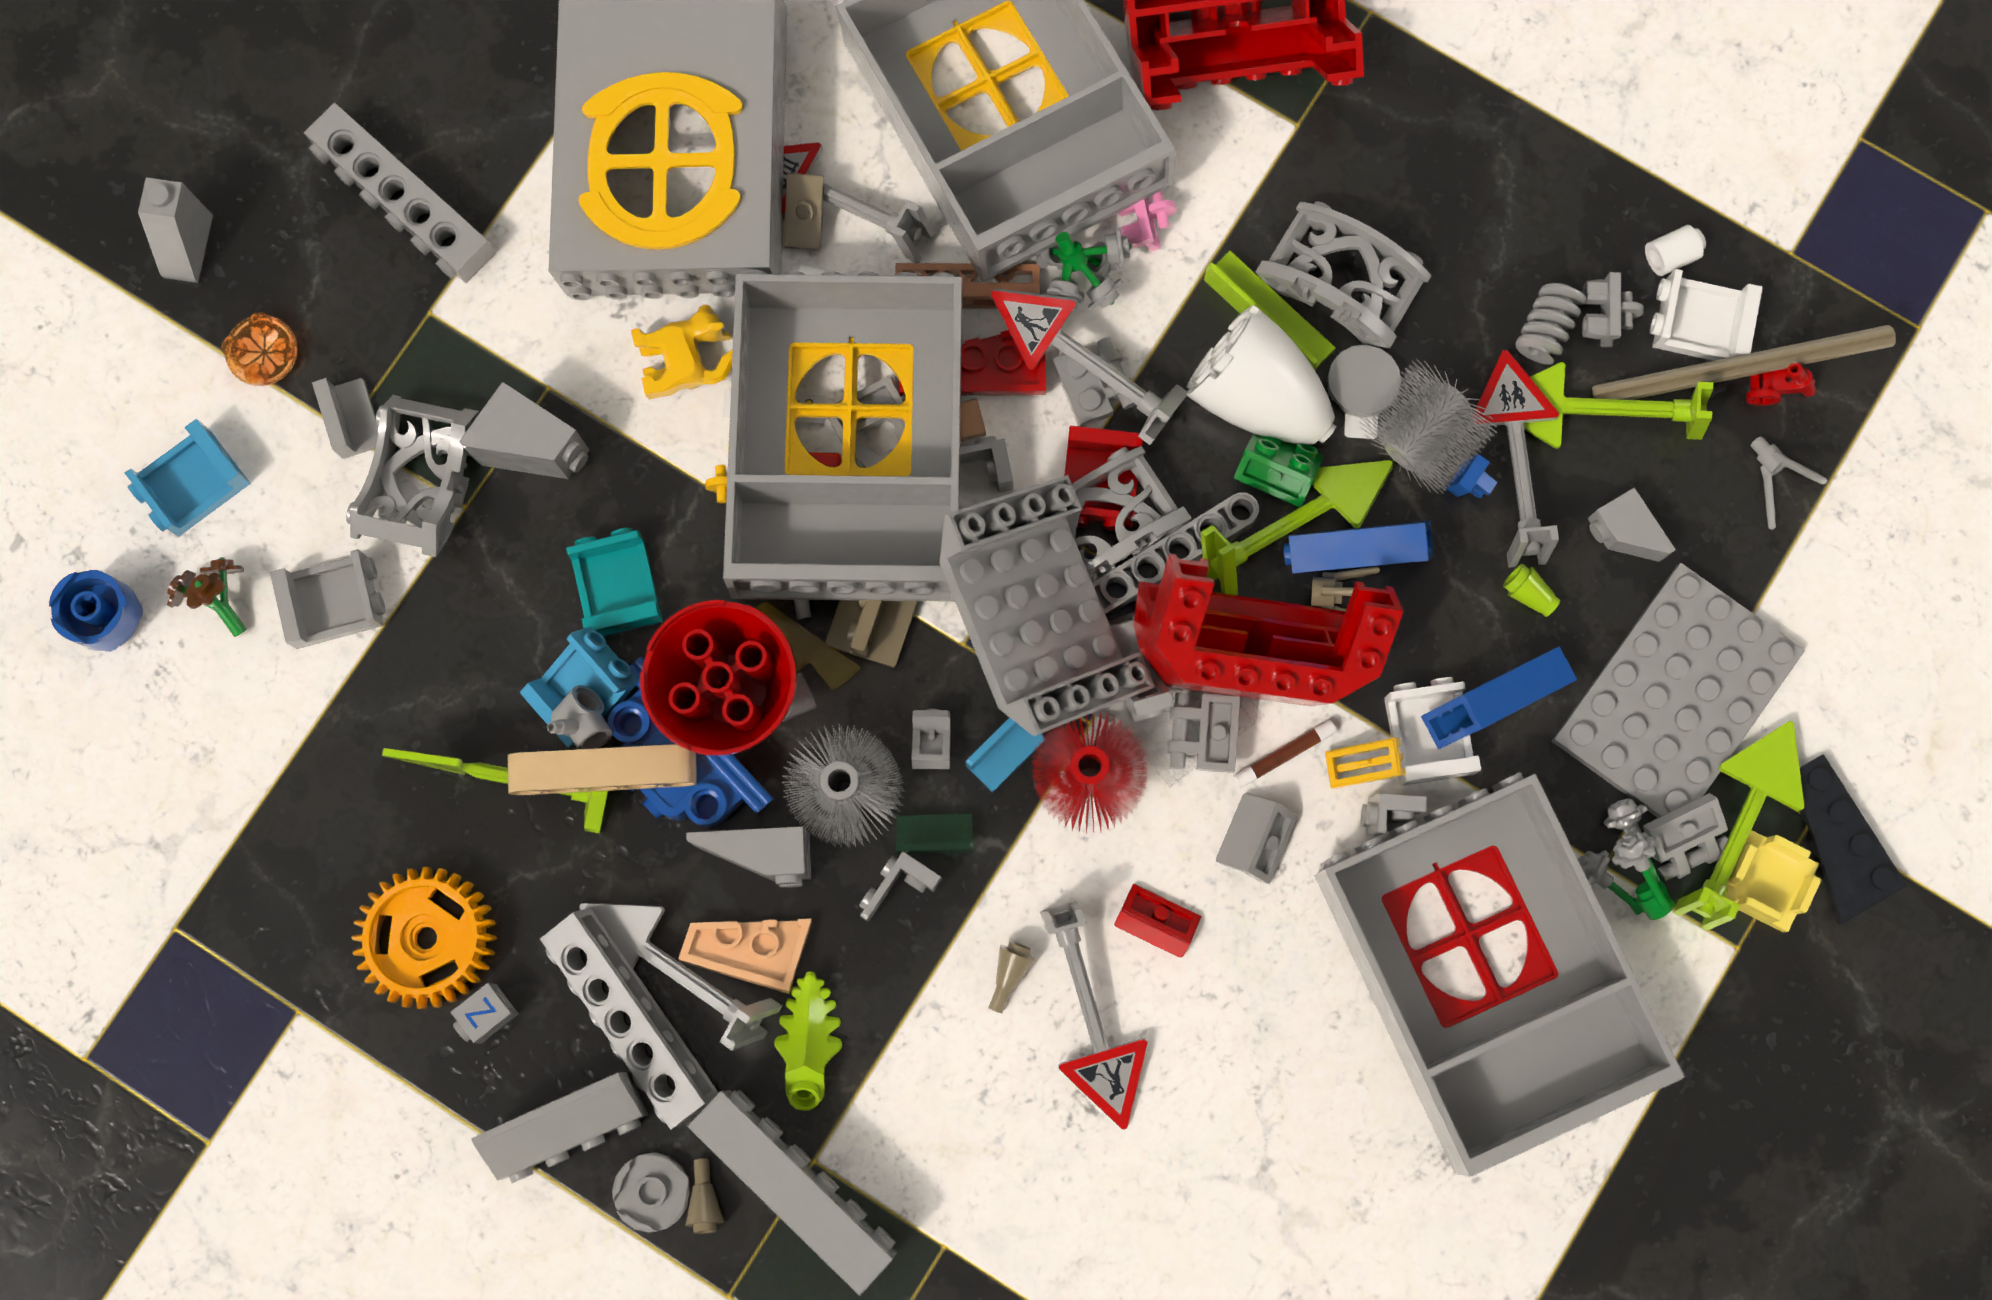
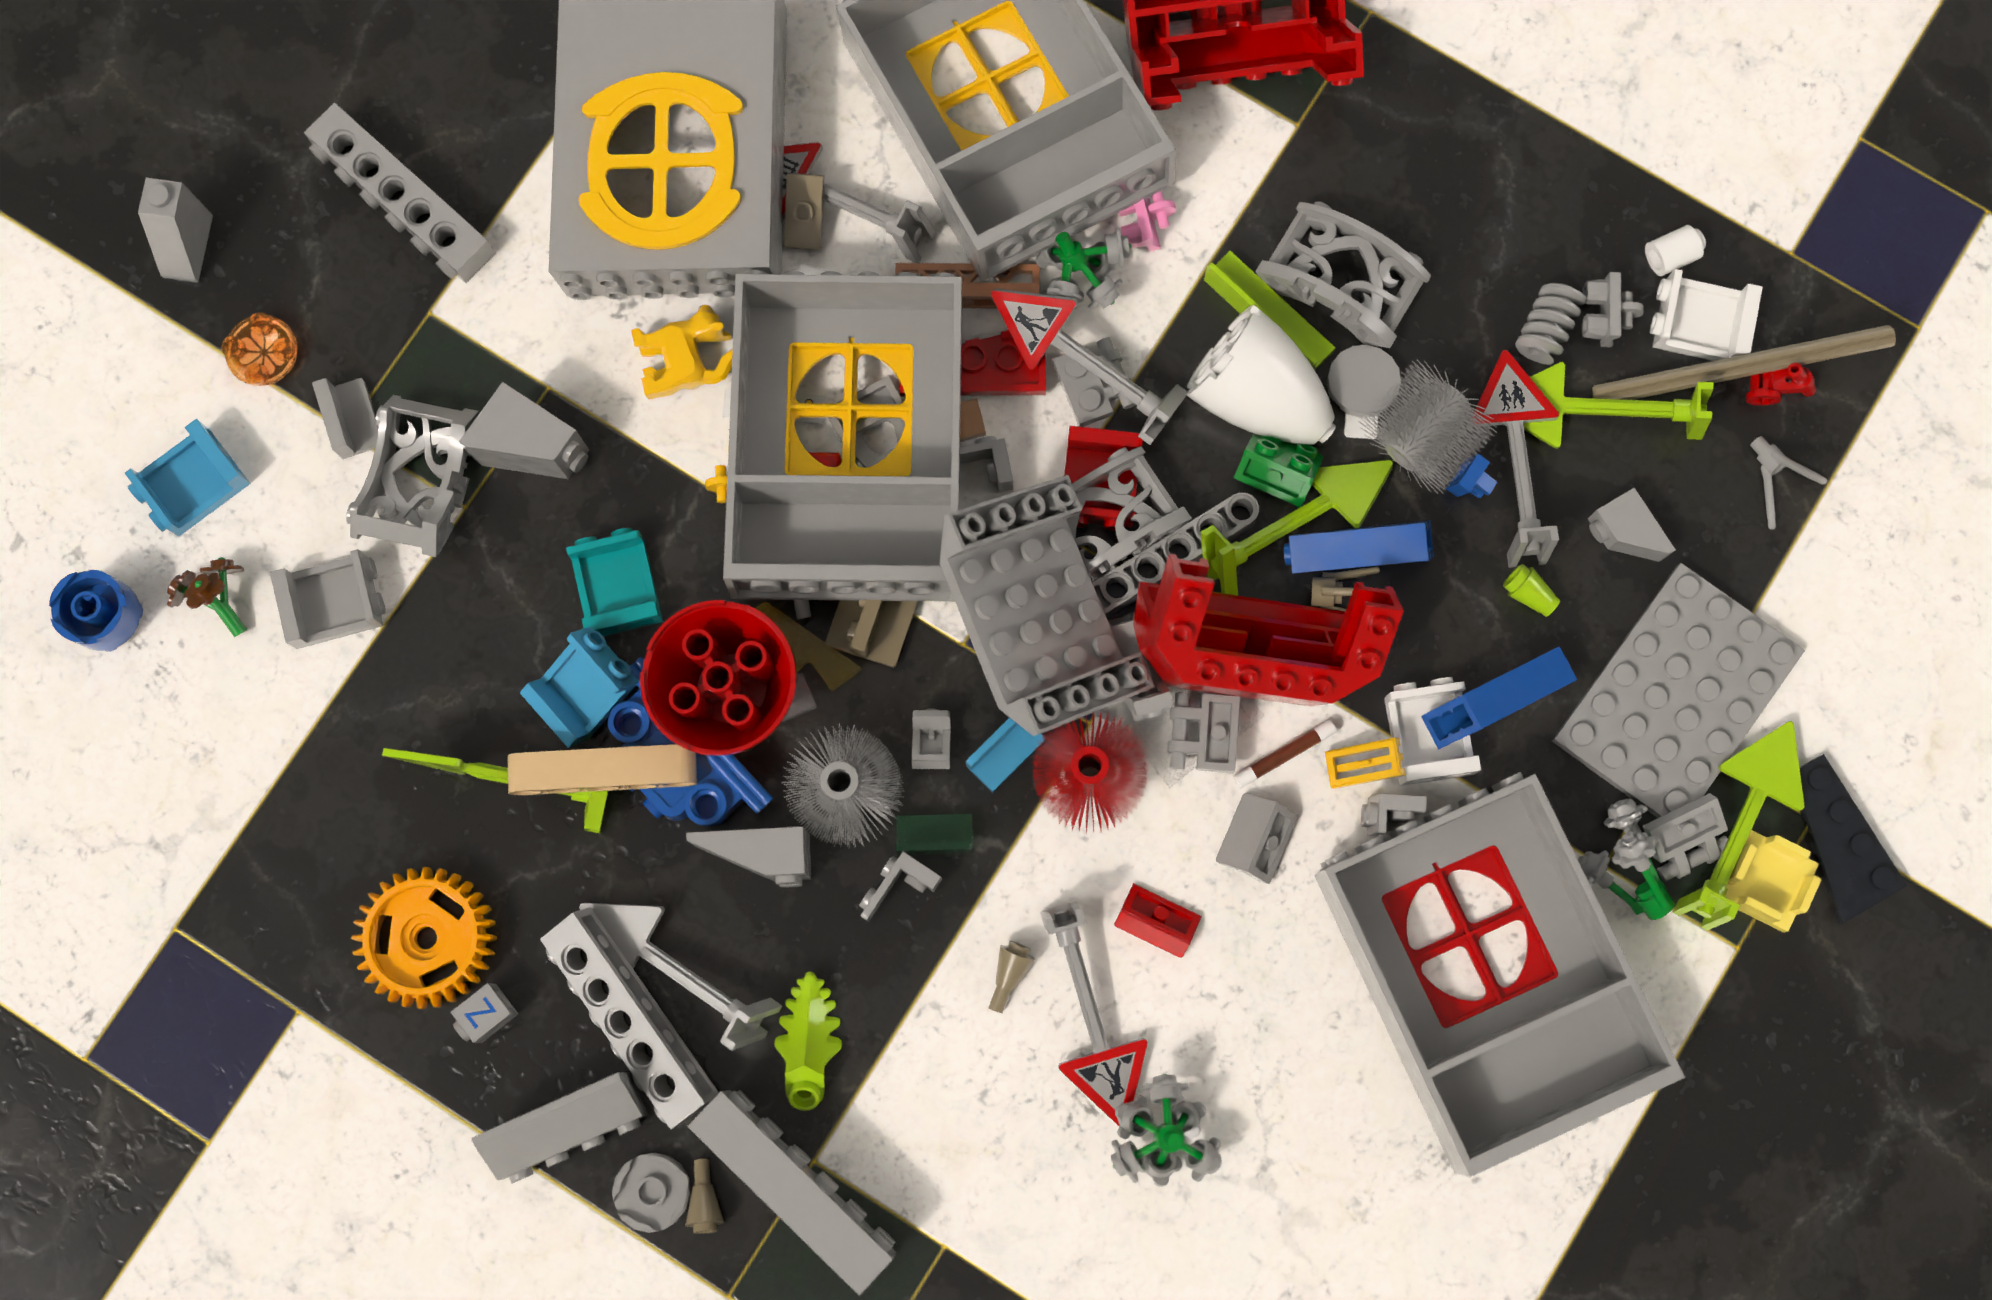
(581, 719): light grey piece -> none
(750, 951): light nougat wing -> none
(1180, 1120): none -> light grey plant

